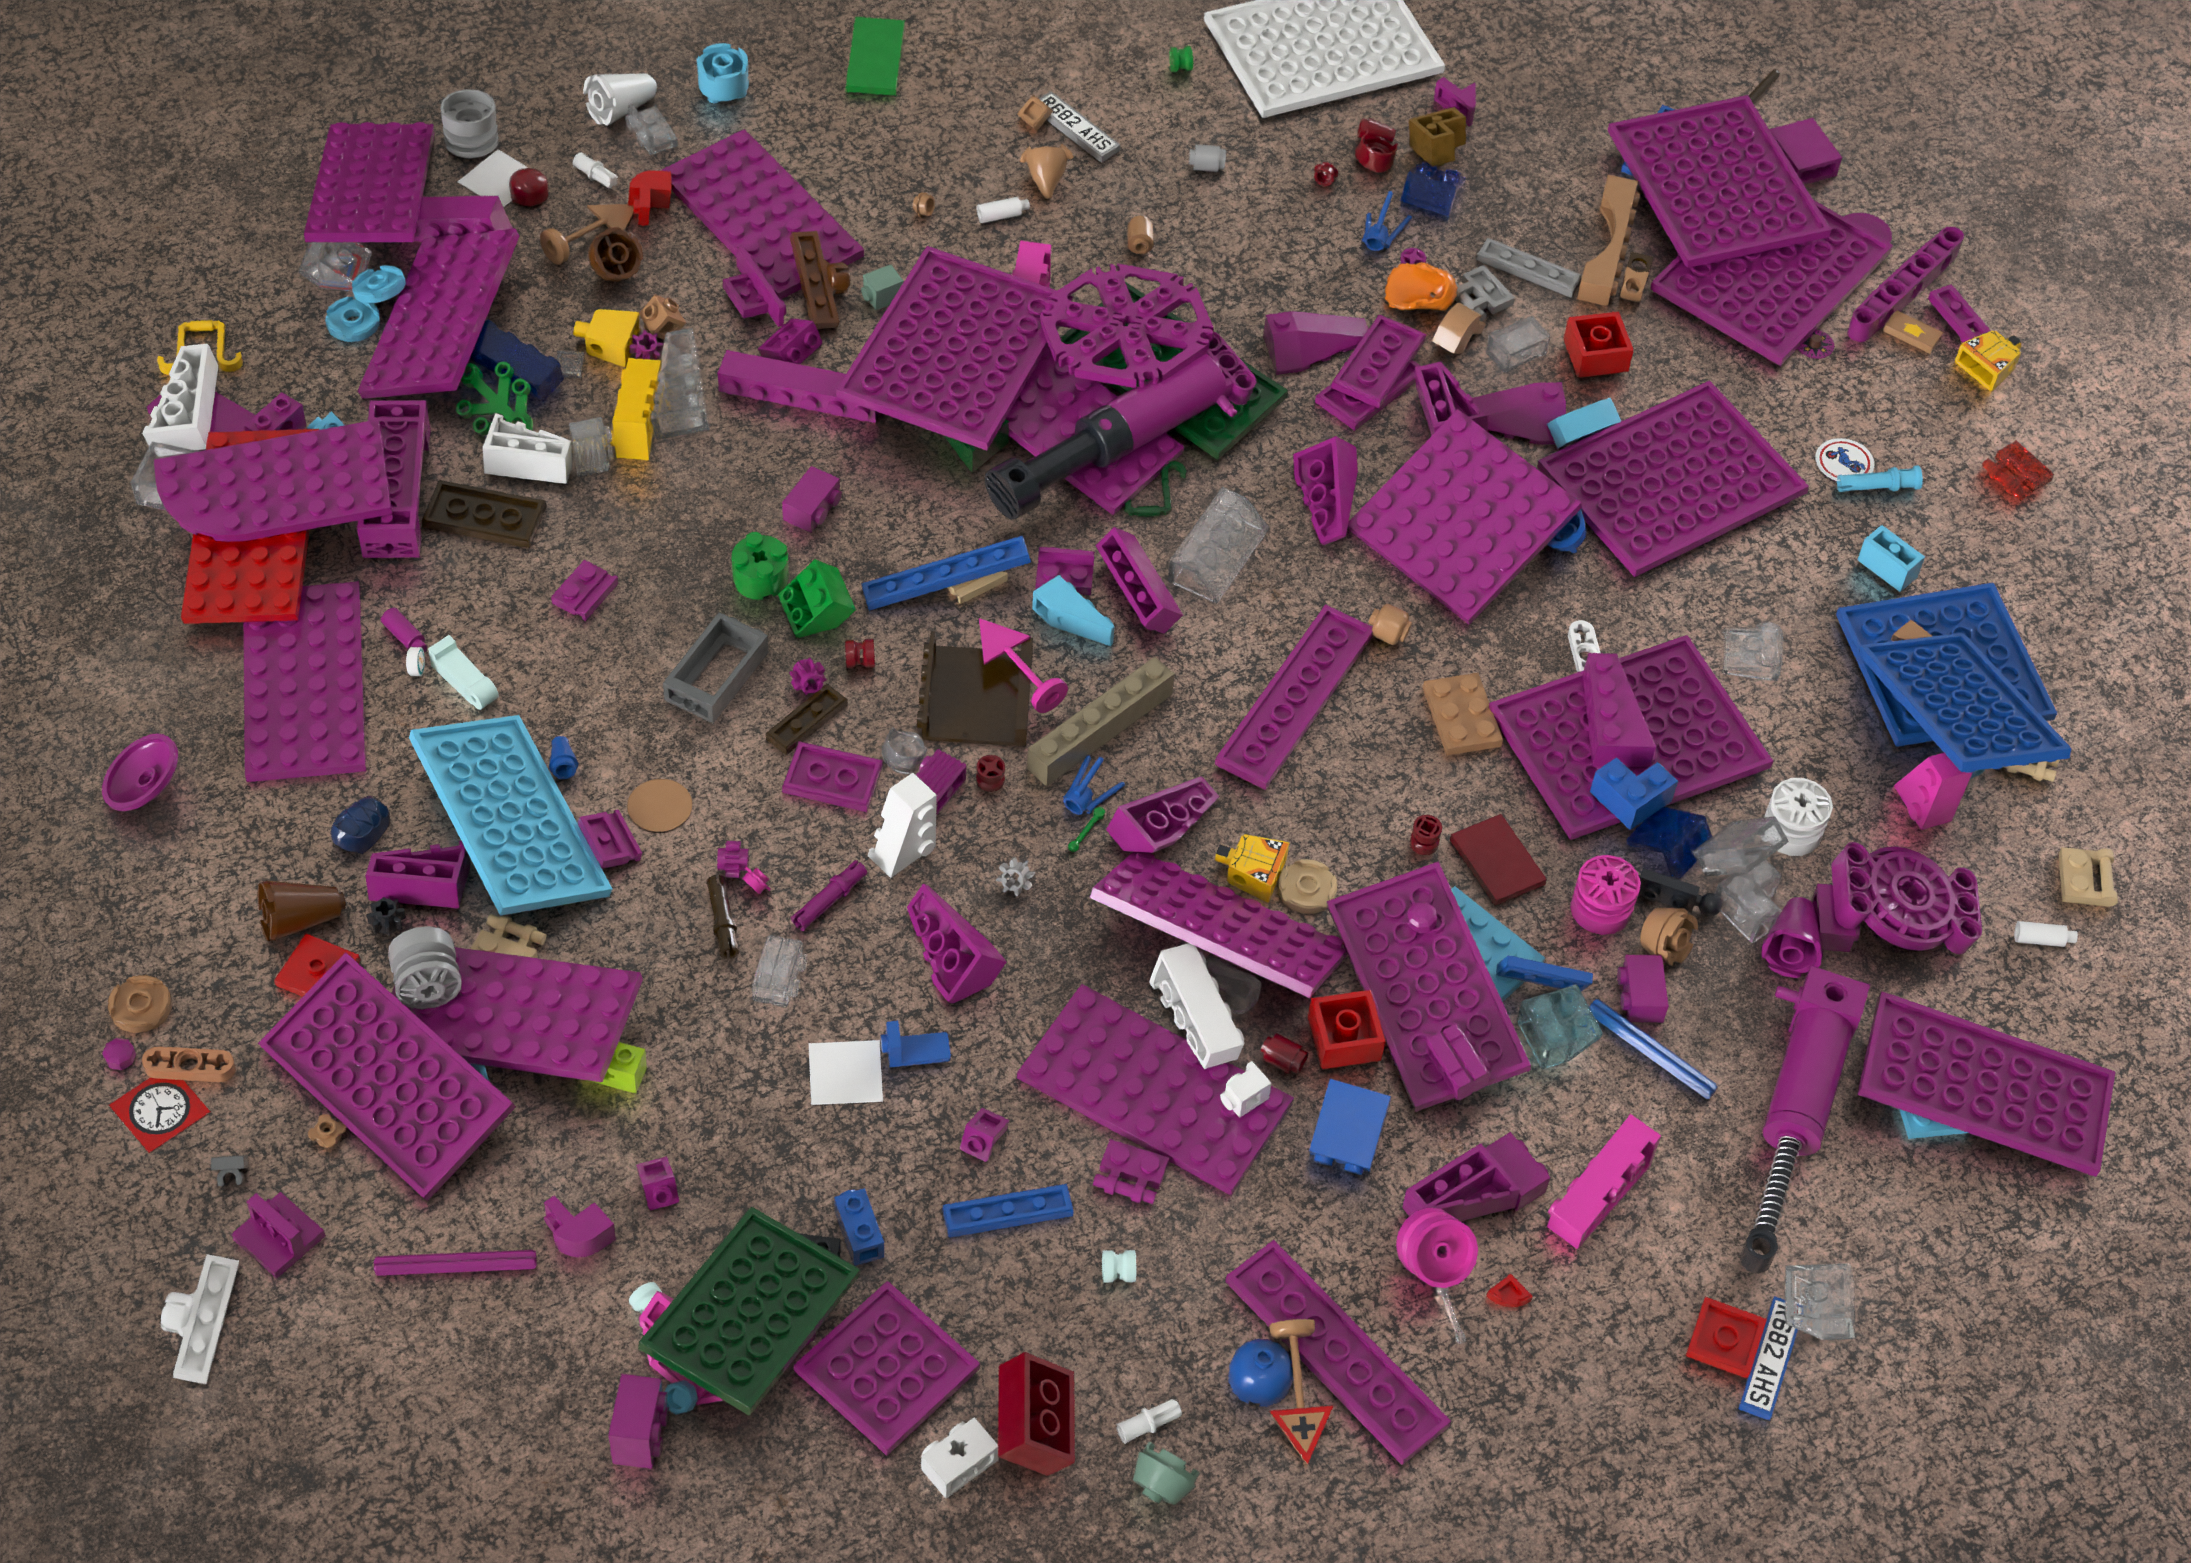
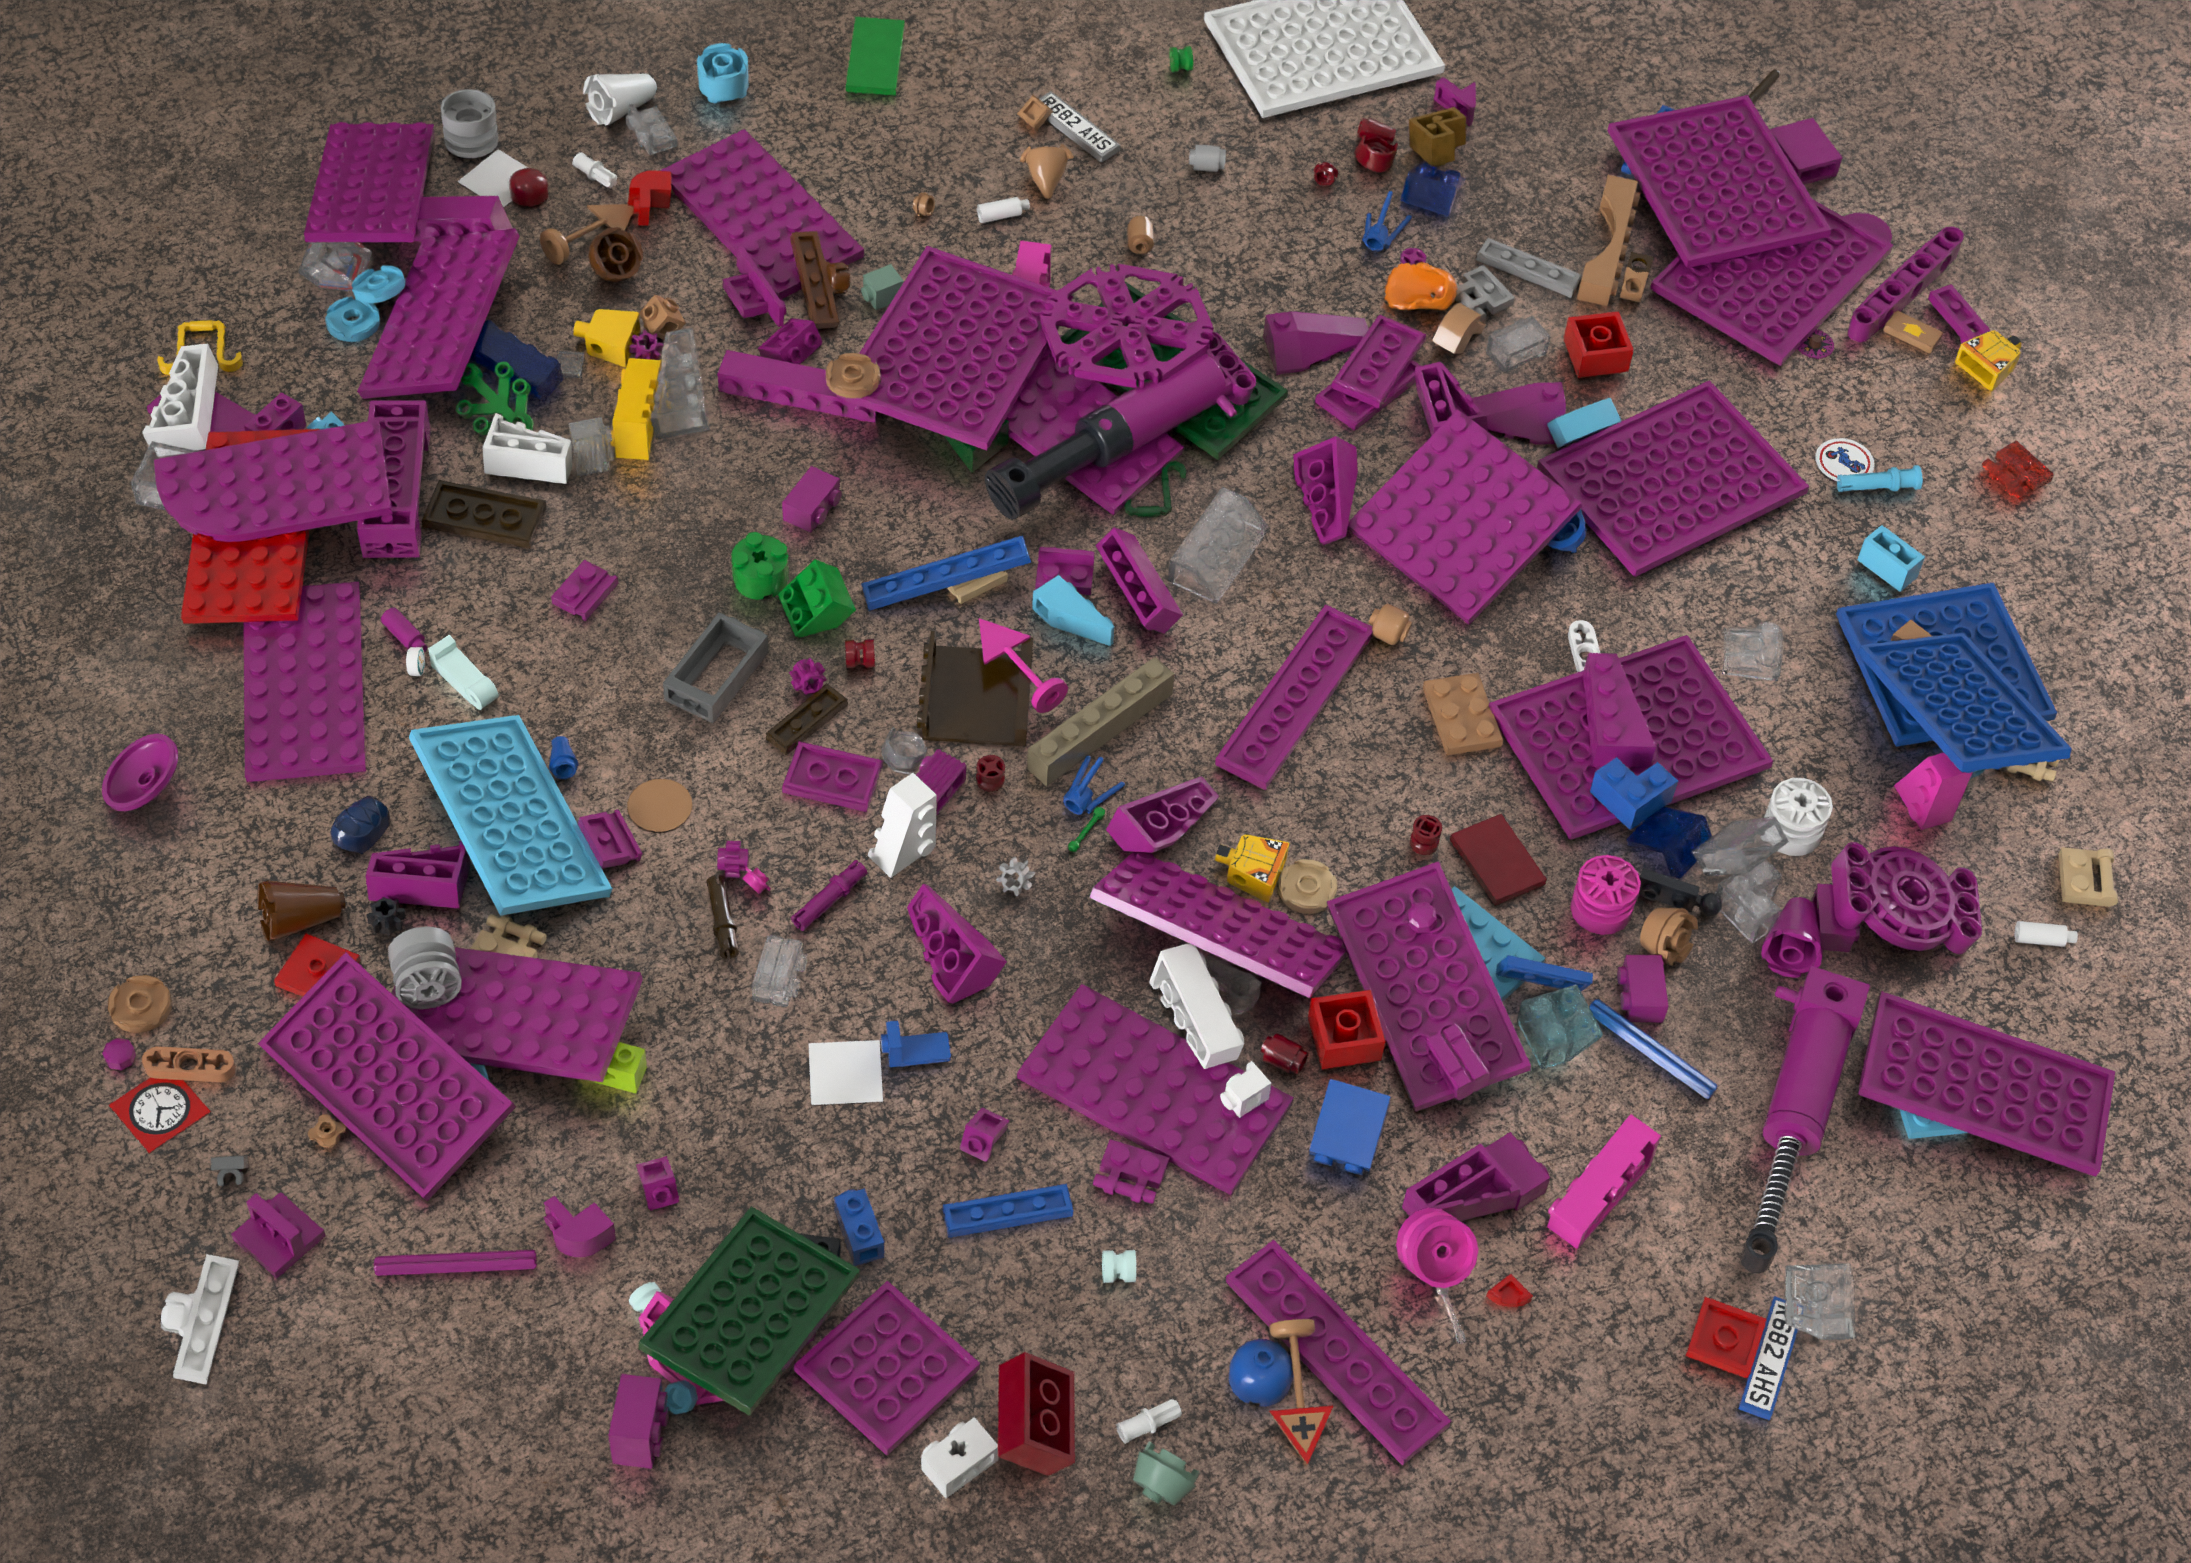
(852, 383): none -> medium nougat tile

